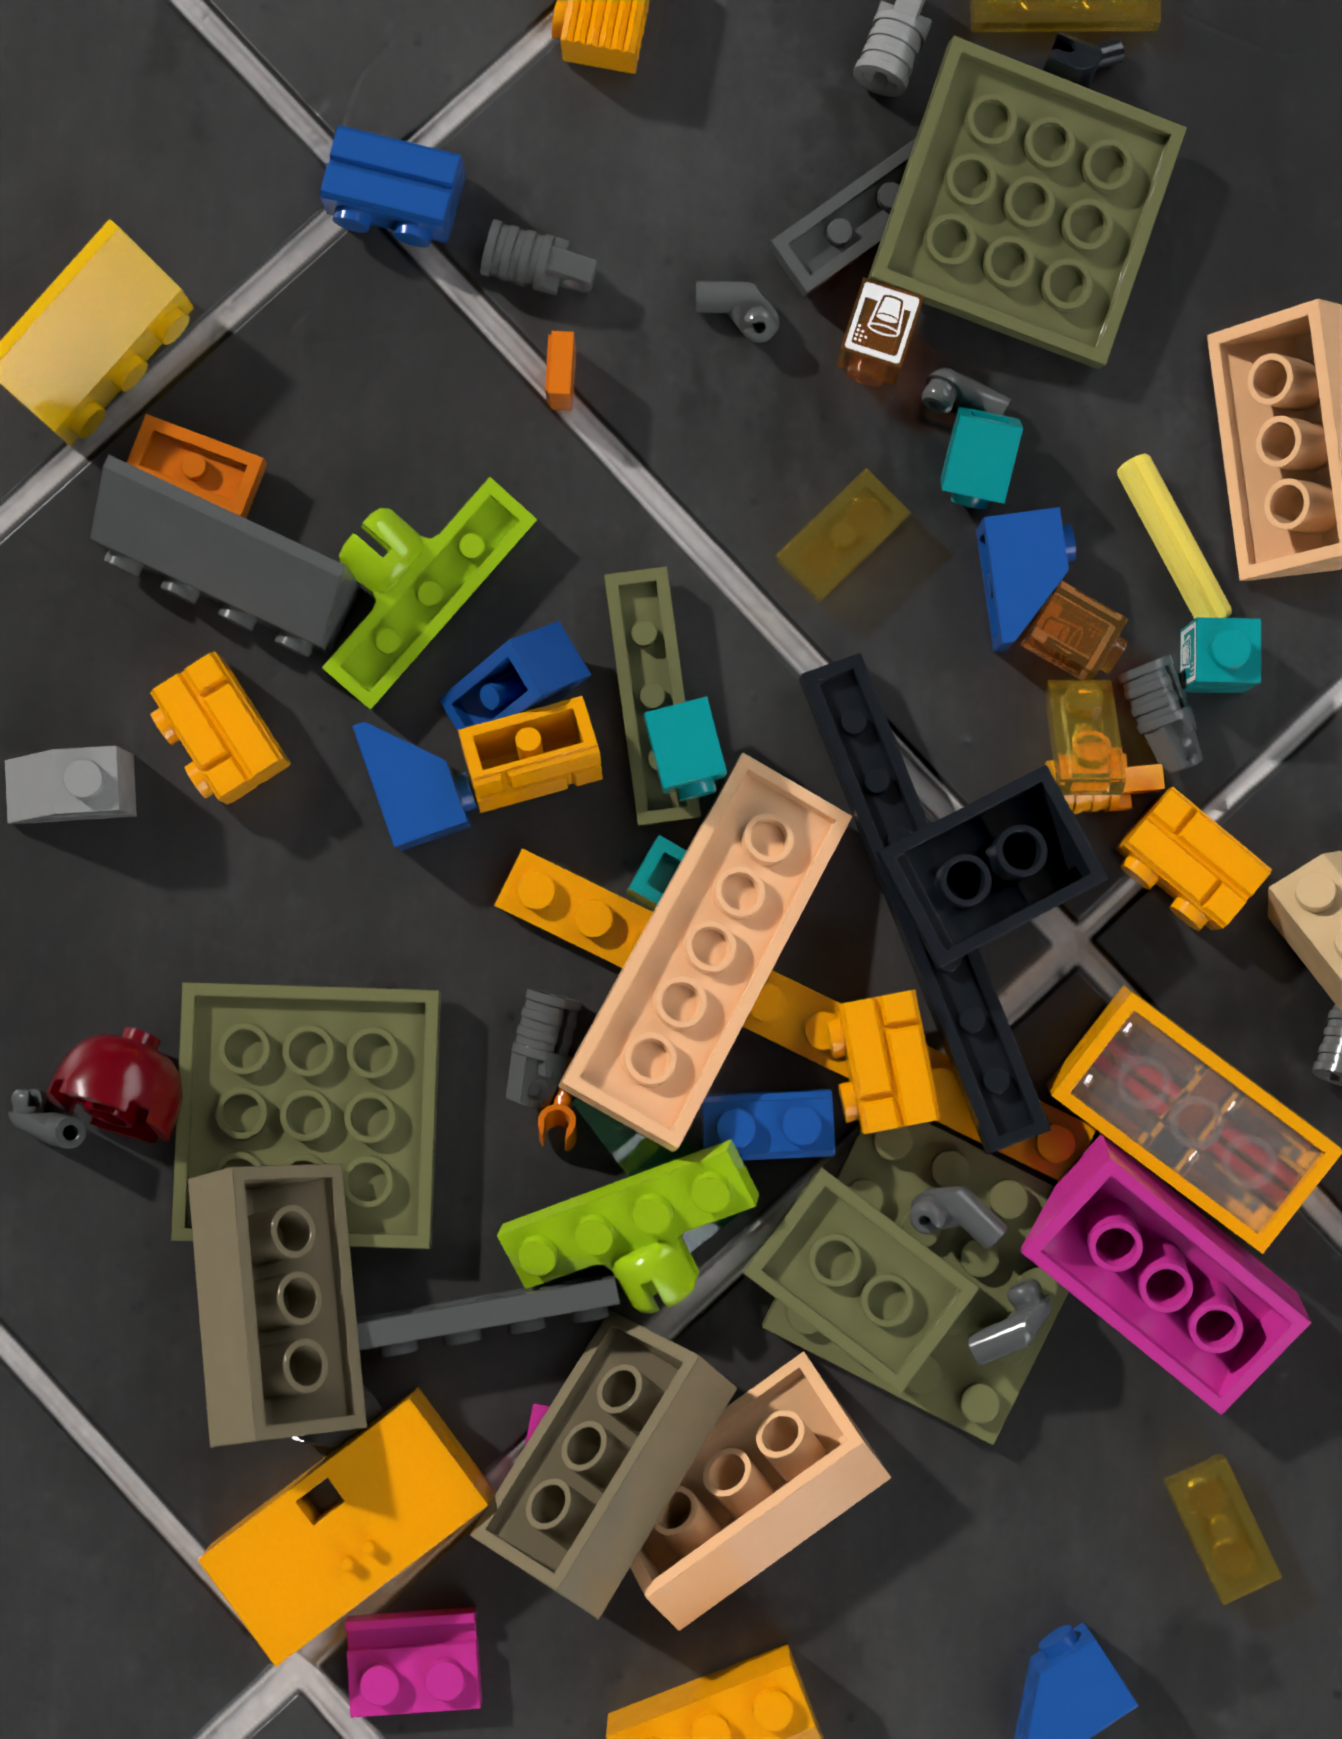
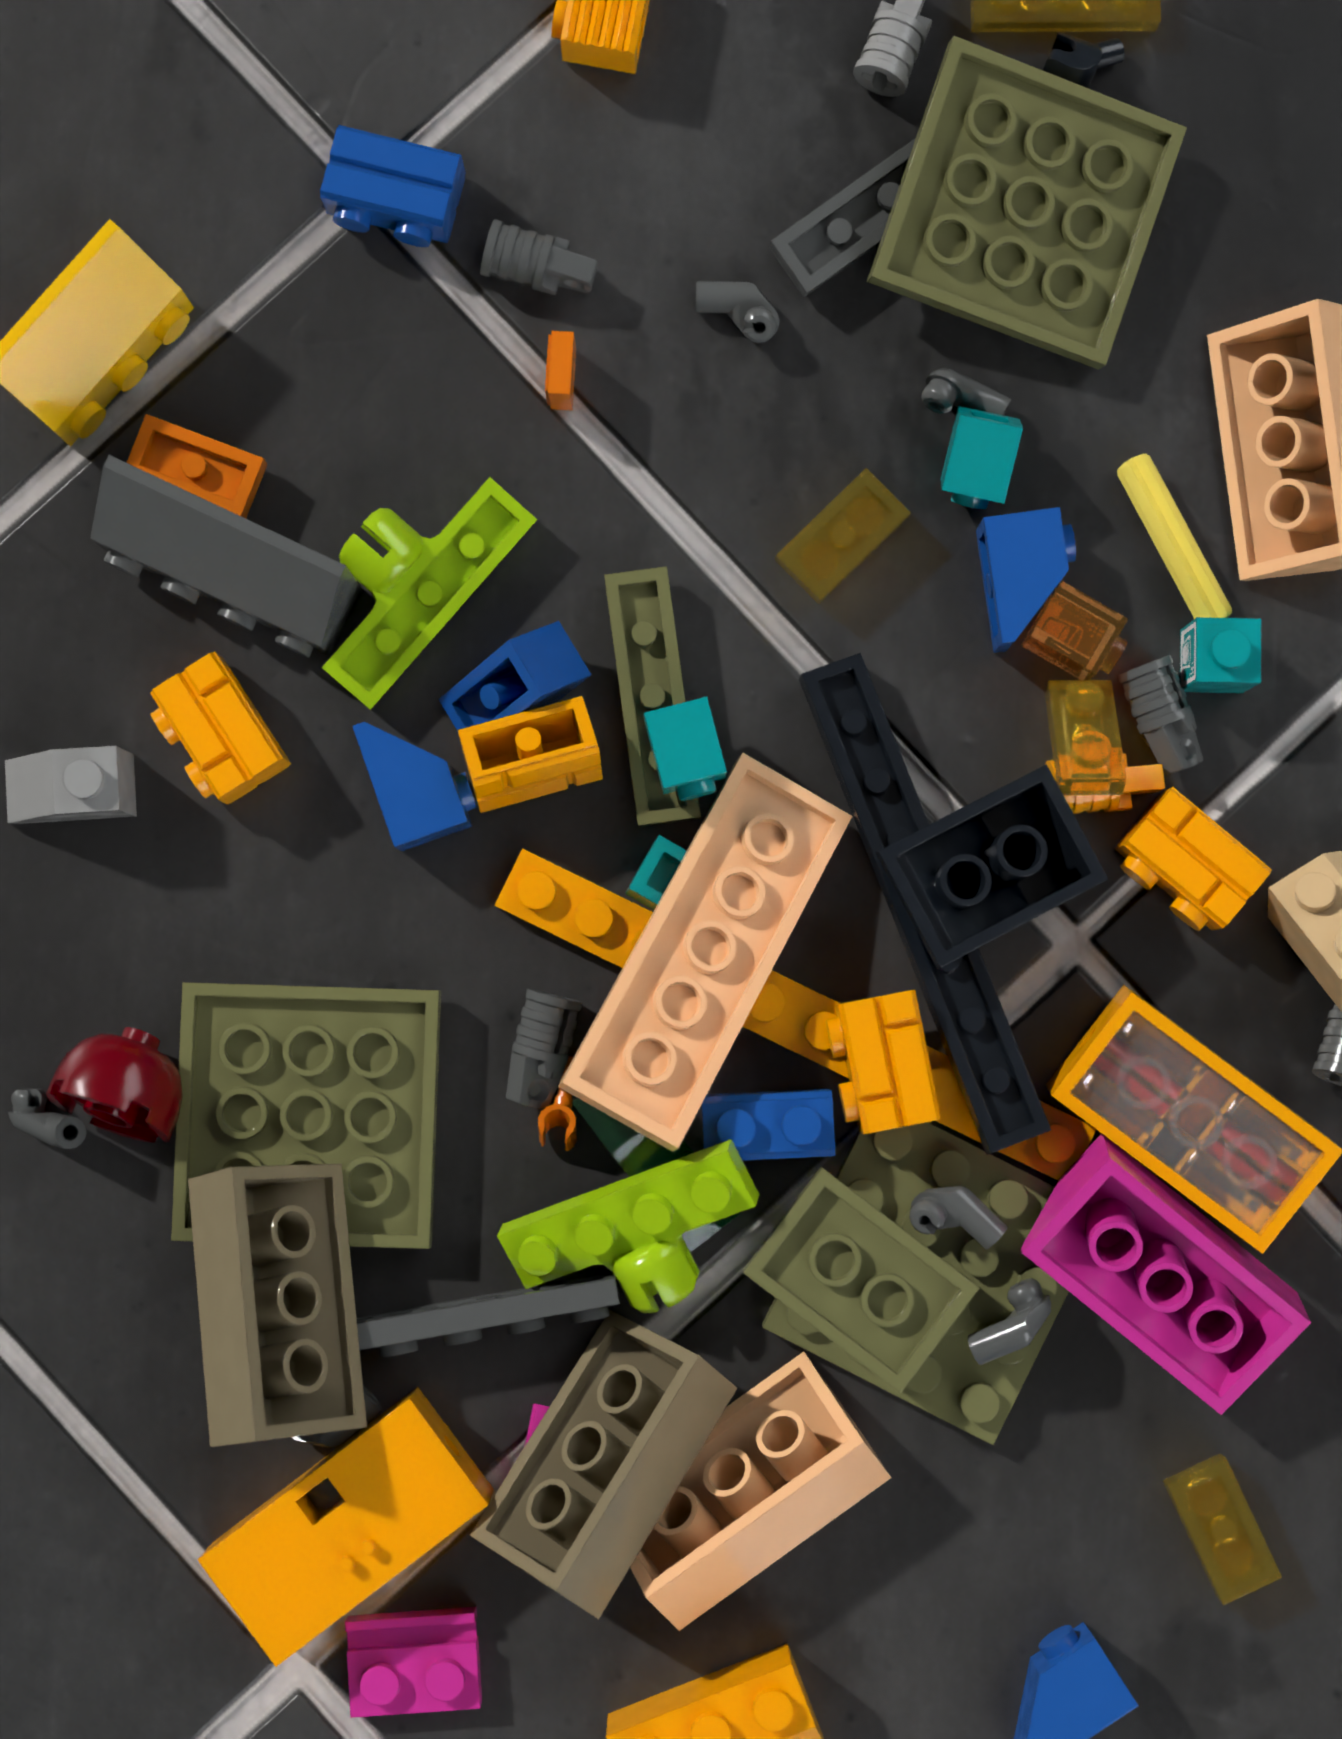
(878, 333): clear orange brick -> none

